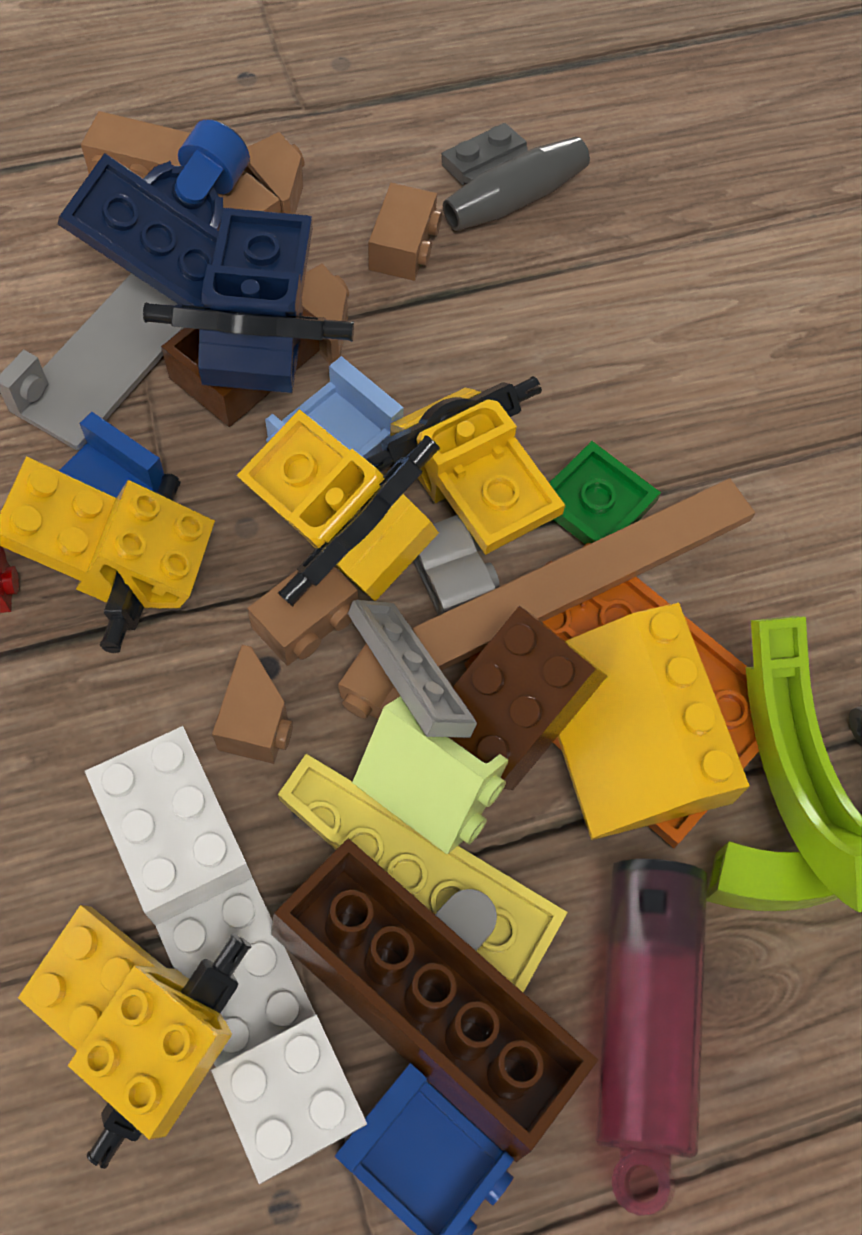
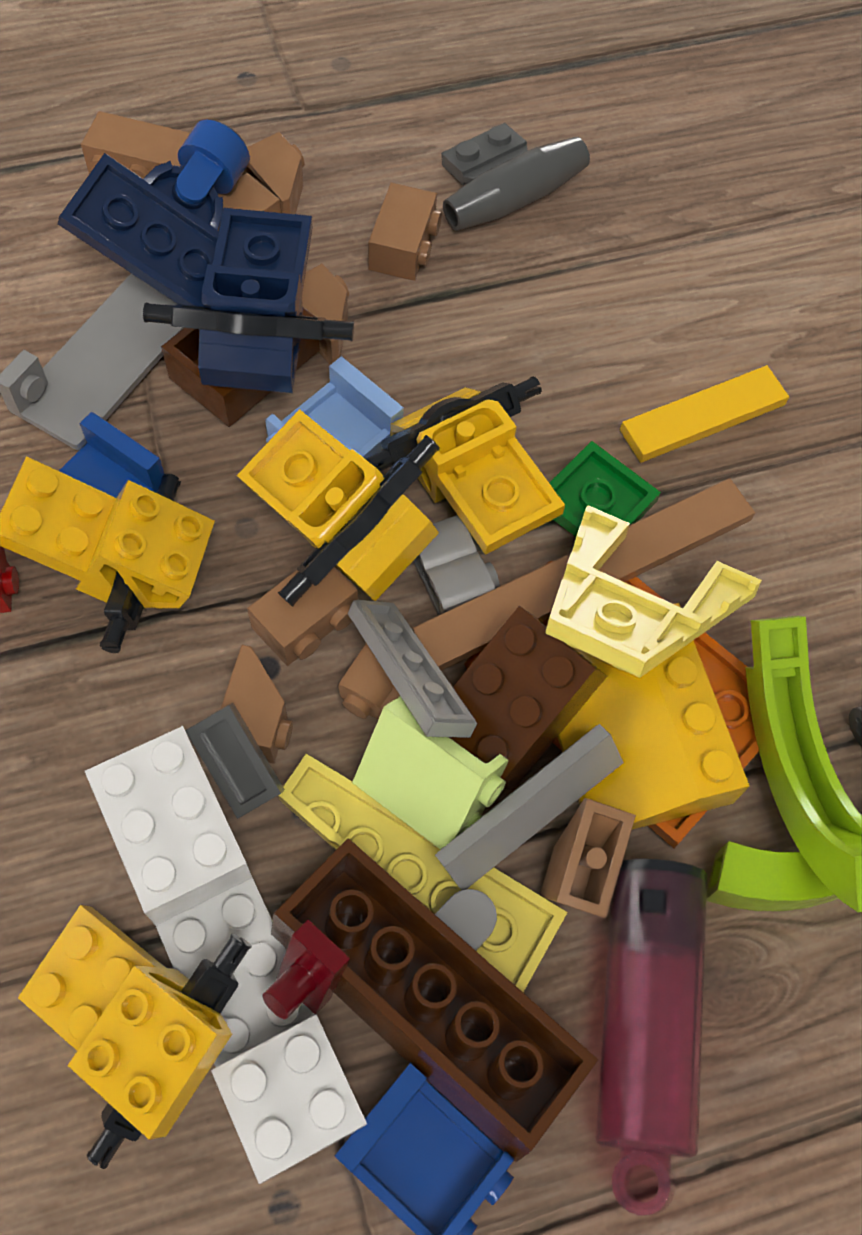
(235, 760): none -> dark grey tile
(306, 973): none -> dark red tile
(530, 807): none -> light grey tile
(588, 858): none -> medium nougat slope
(624, 622): none -> light yellow wing
(703, 413): none -> yellow tile

